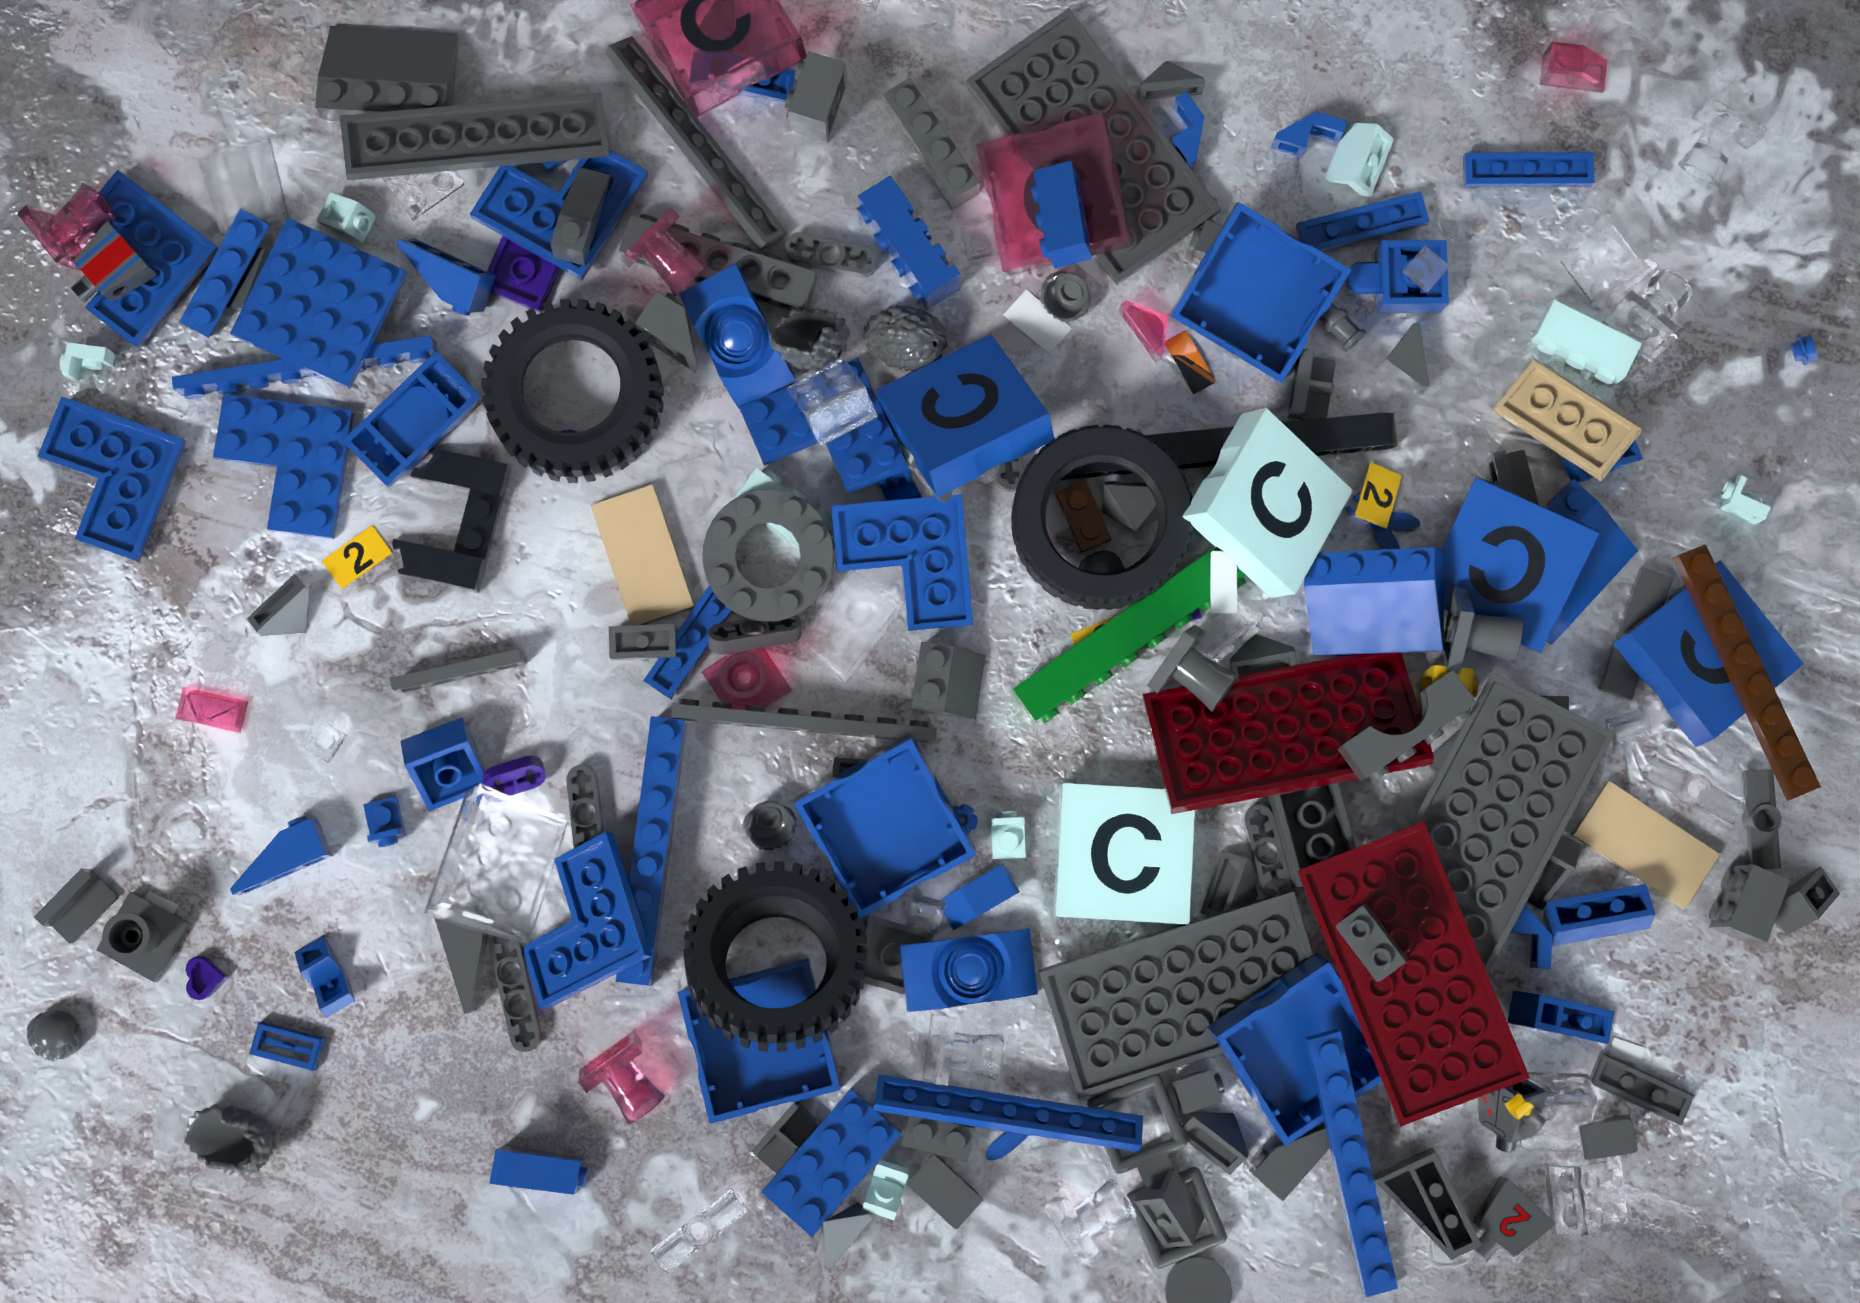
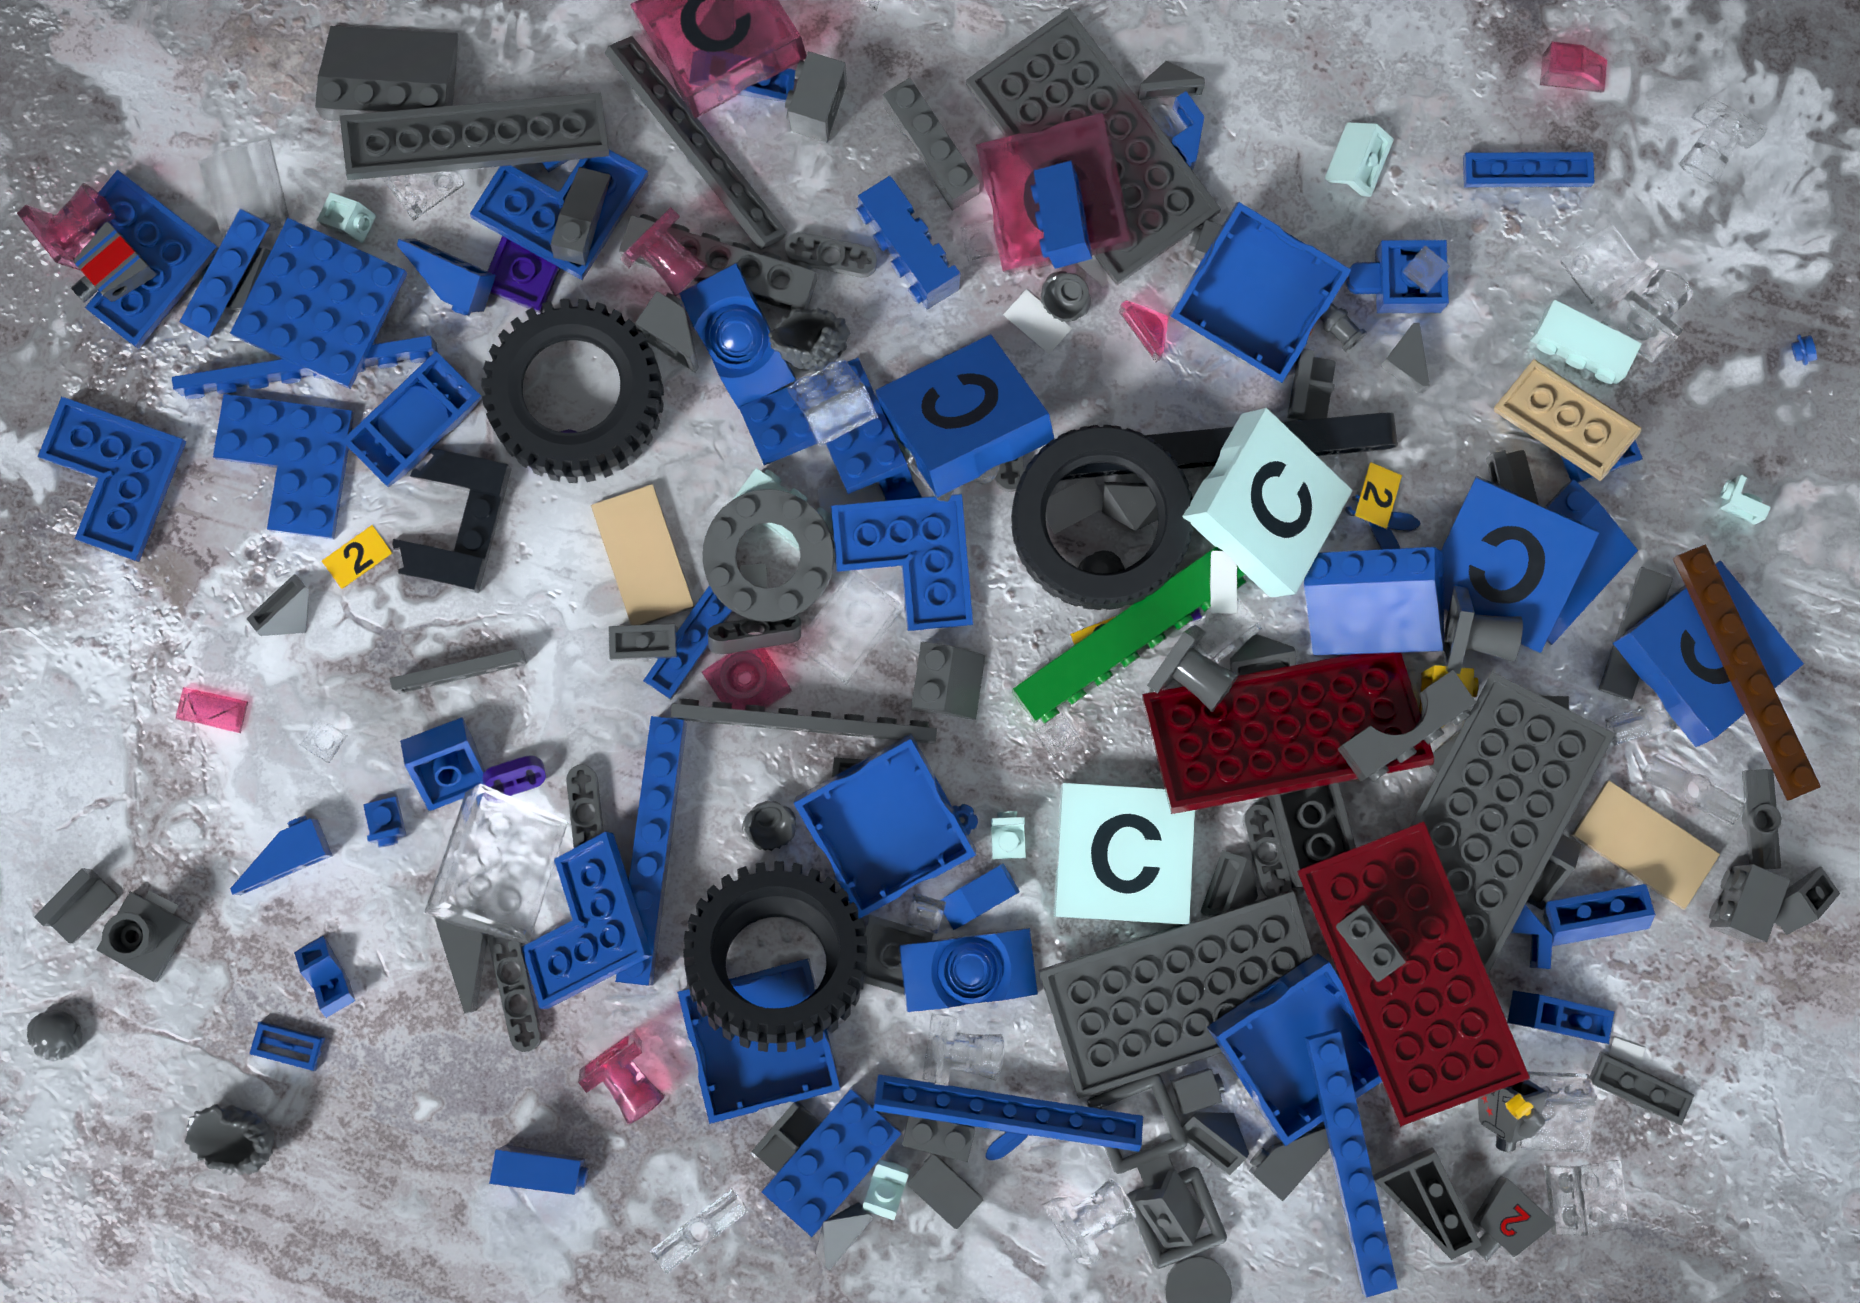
(89, 356): light aqua bracket -> none
(204, 977): dark purple tile -> none
(905, 337): dark grey piece -> none
(1083, 516): dark orange plate -> none
(1189, 362): sticker -> none
(1295, 137): blue slope -> none
(1364, 222): blue plate -> none
(1608, 1137): dark grey slope -> none

